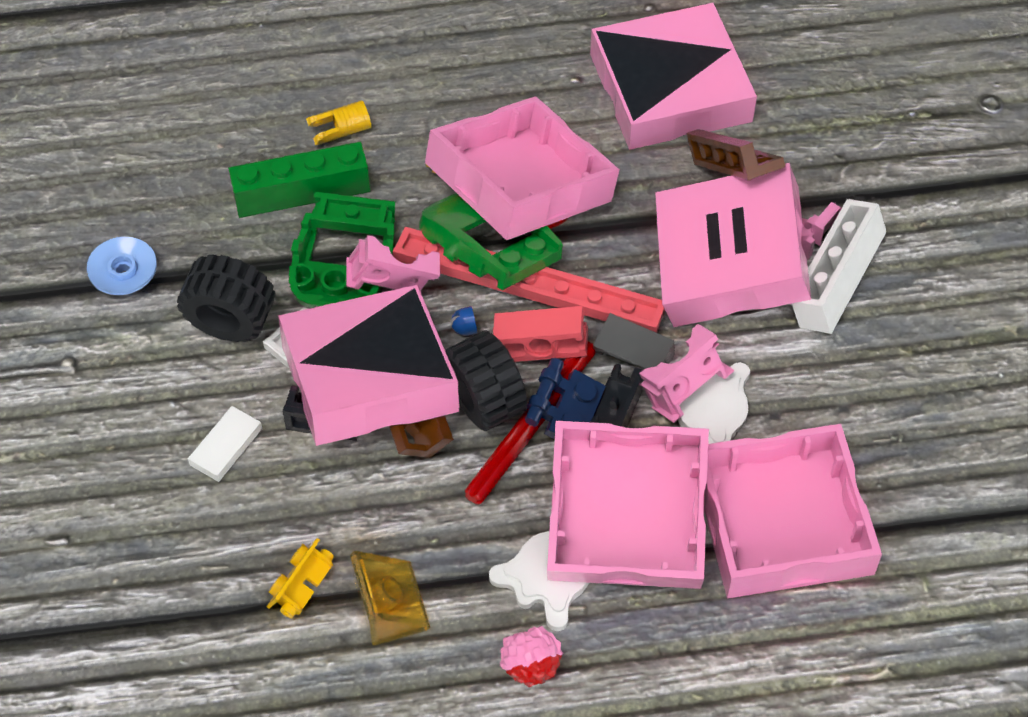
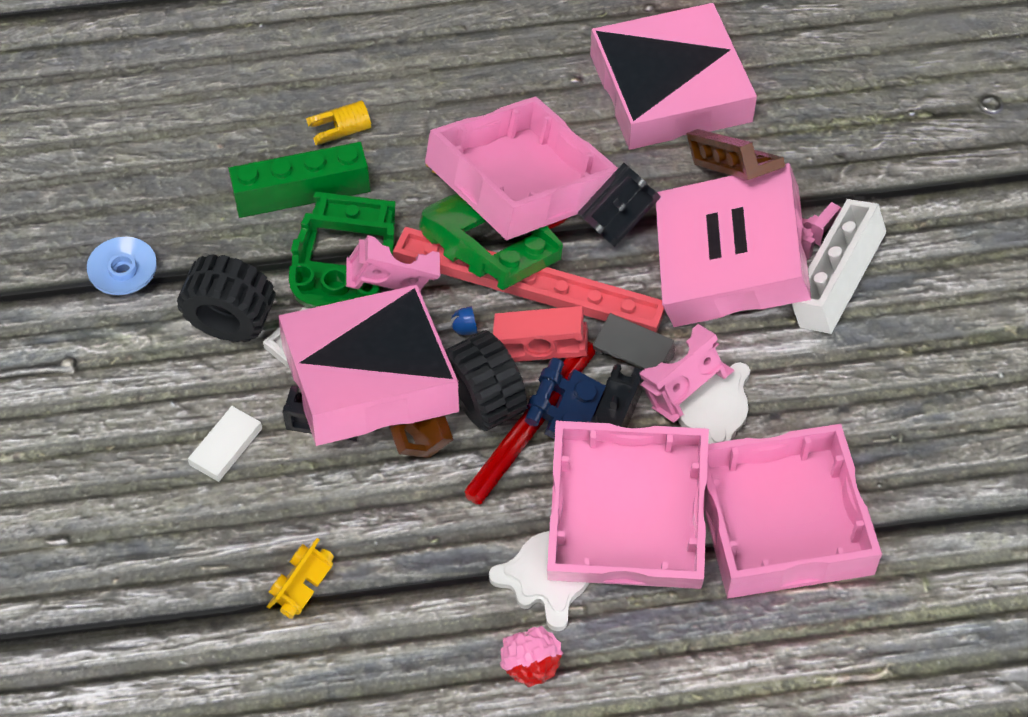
(388, 597): clear yellow slope -> none
(619, 204): none -> black hinge

